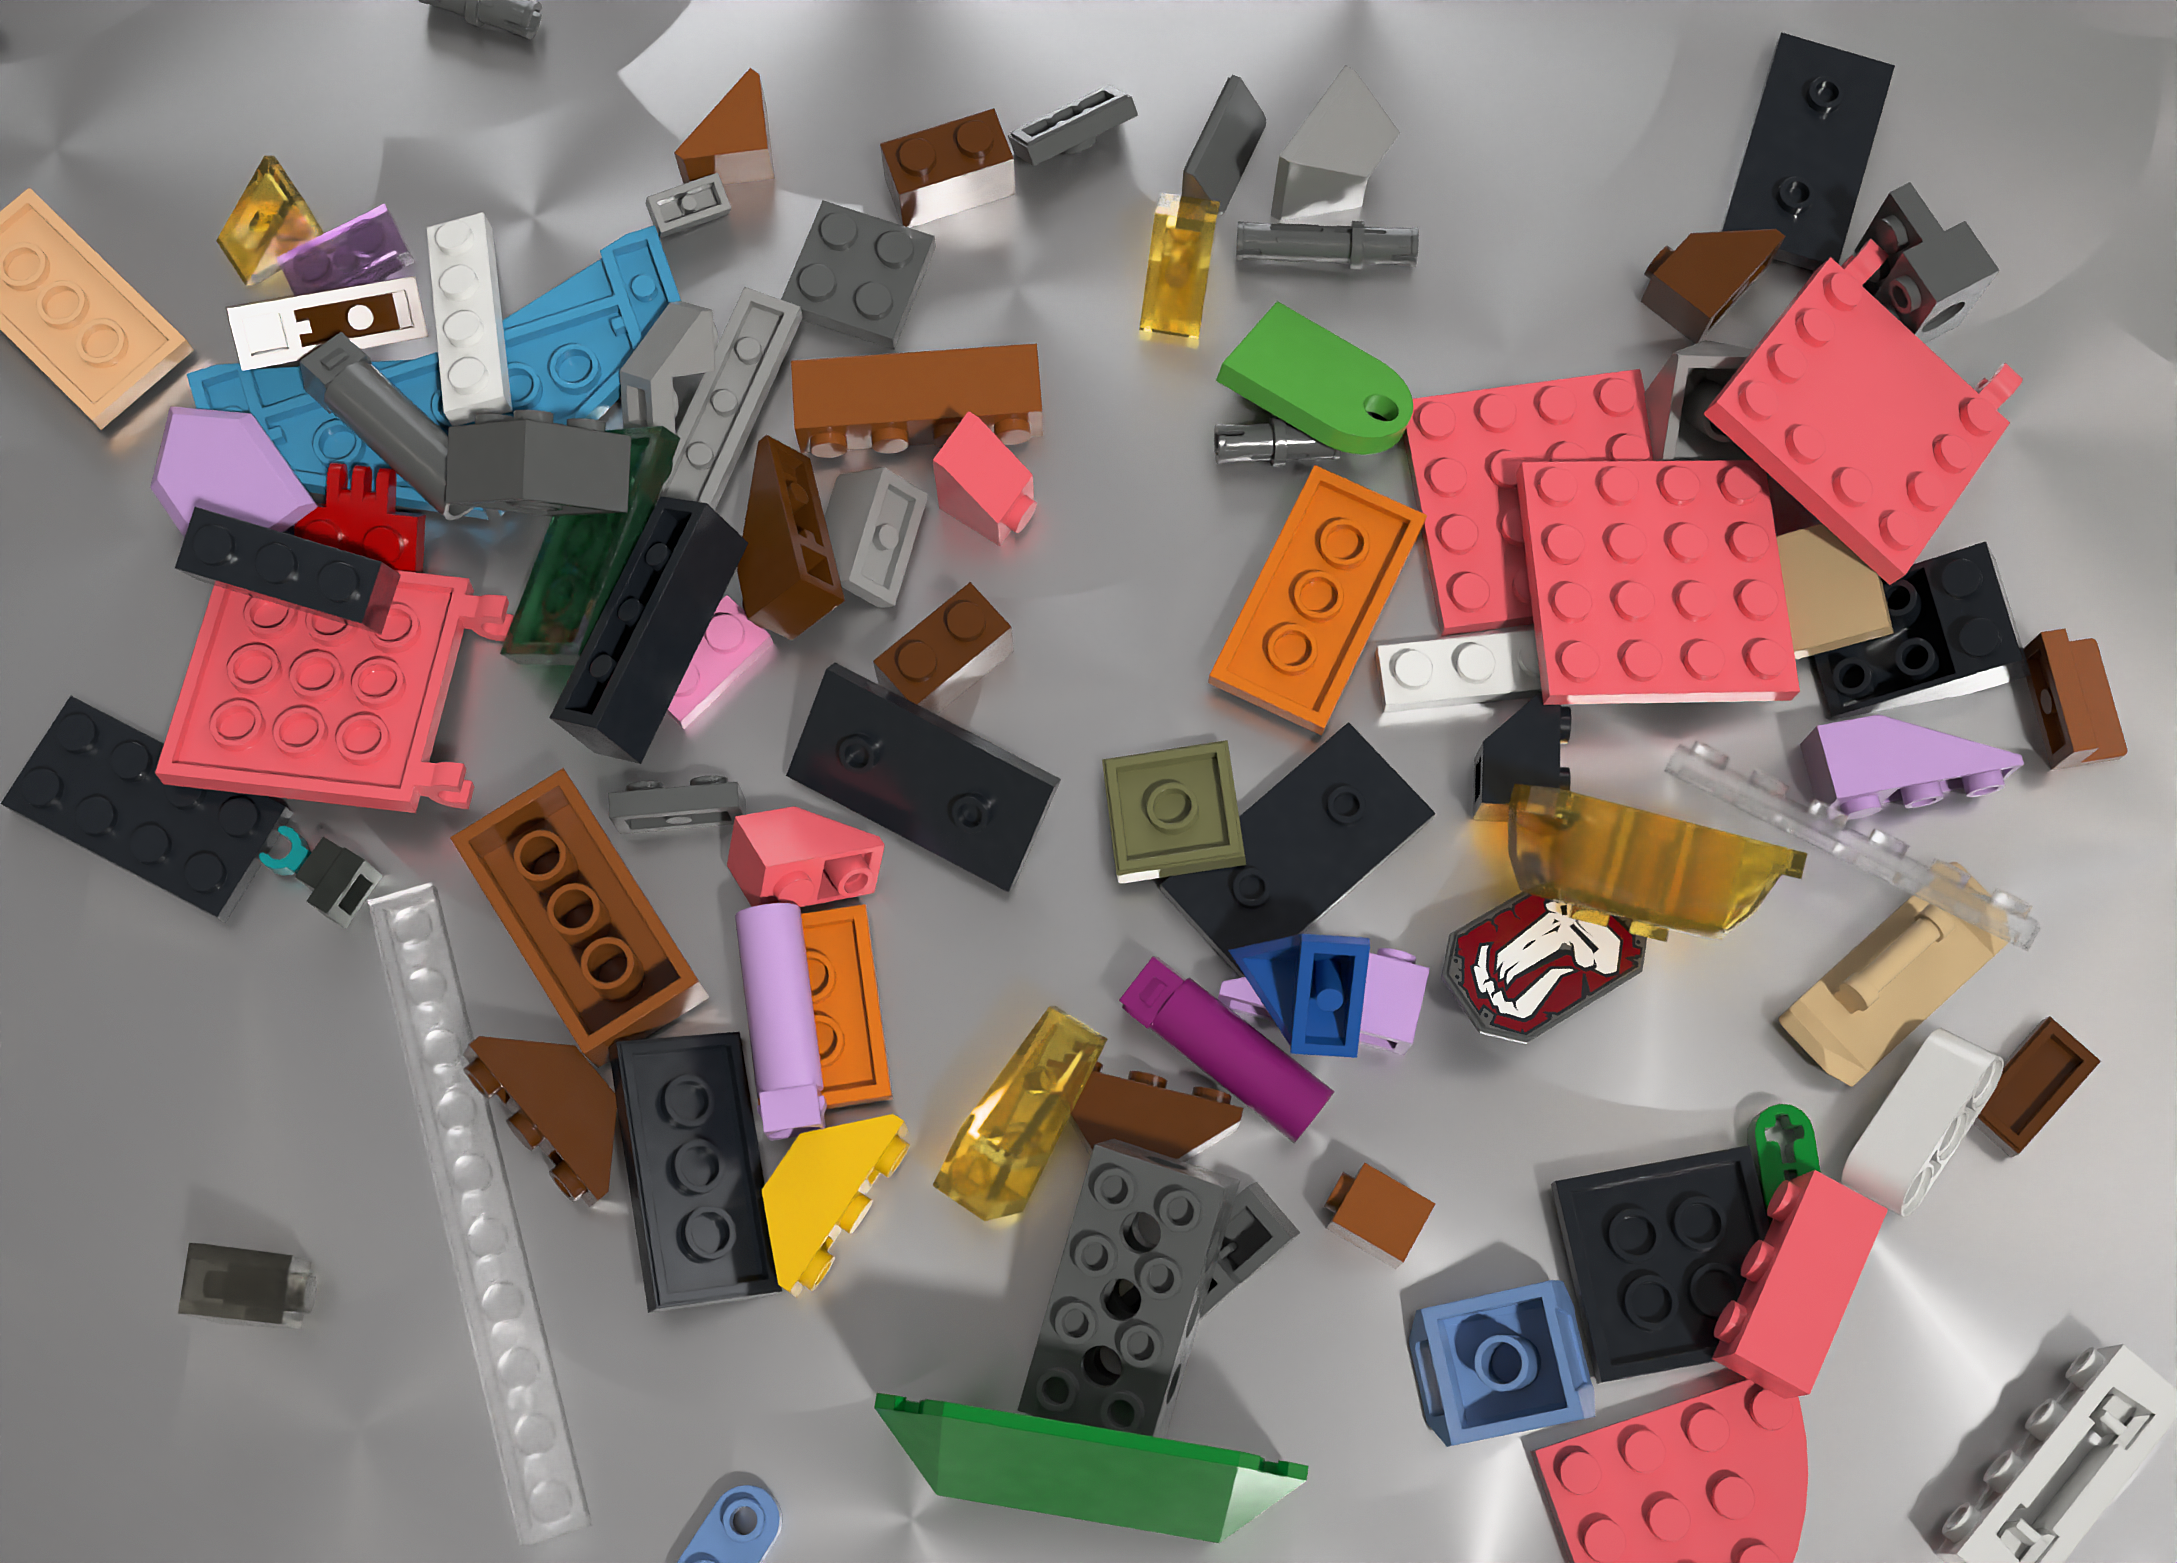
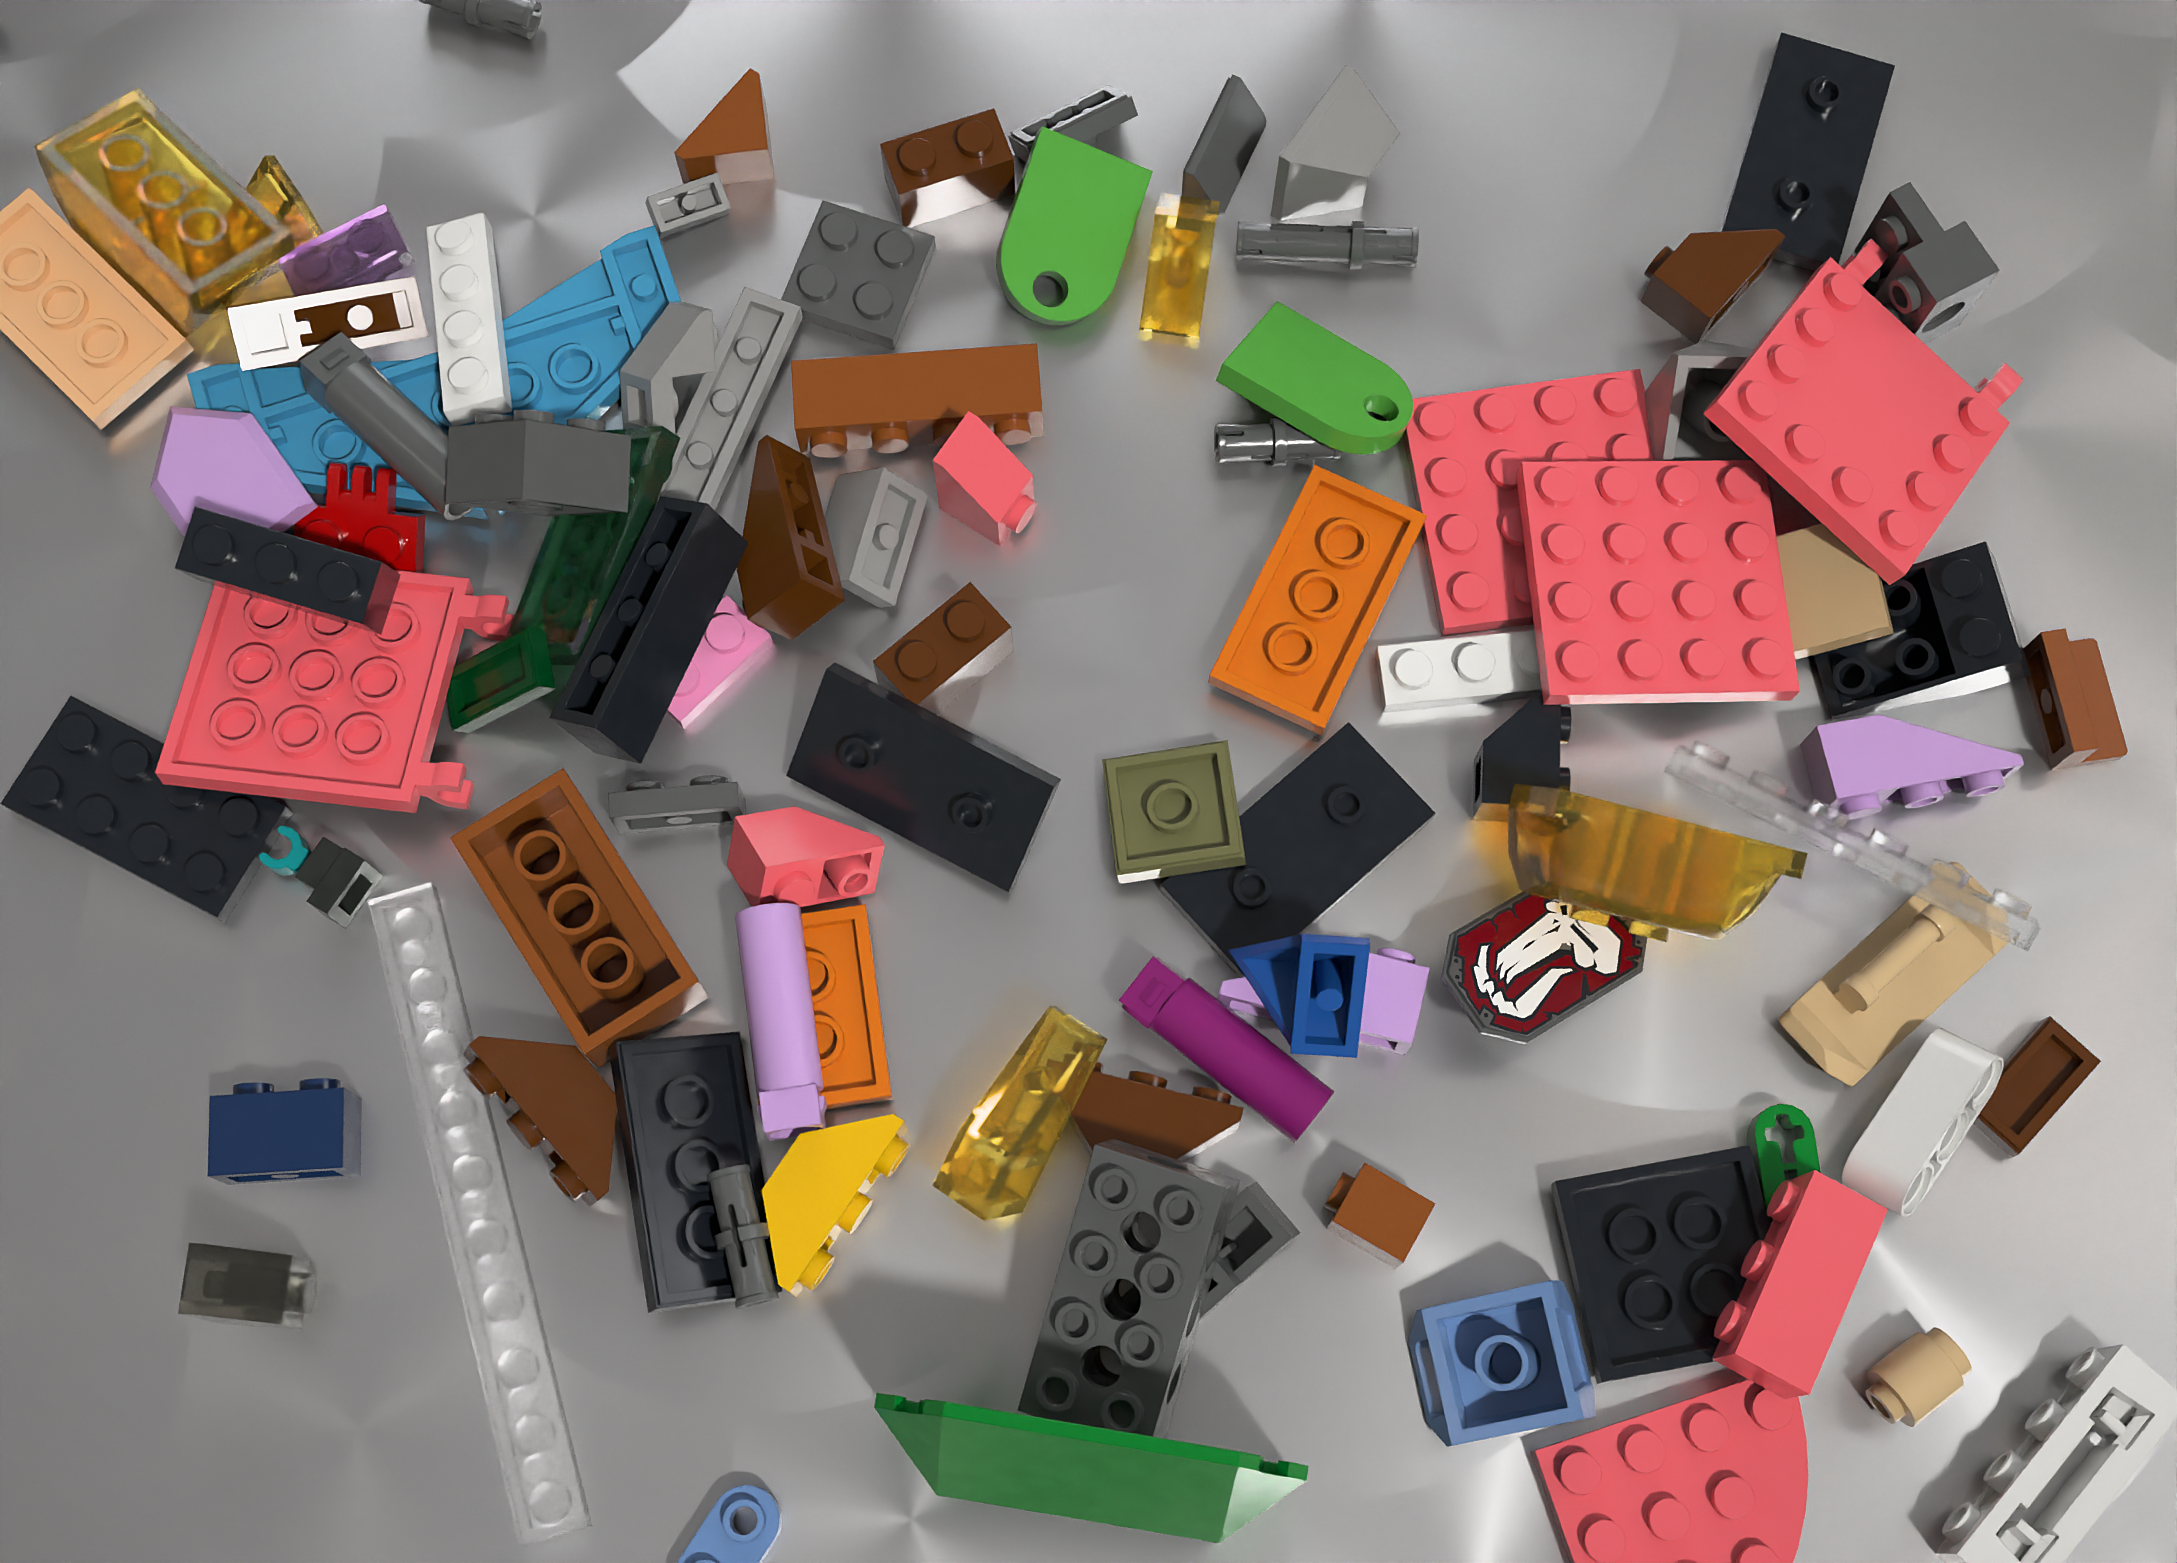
(161, 210): none -> clear yellow windscreen
(284, 1133): none -> dark blue brick
(500, 680): none -> dark green tile
(742, 1236): none -> dark grey pin
(1069, 224): none -> bright green tile
(1917, 1377): none -> tan brick

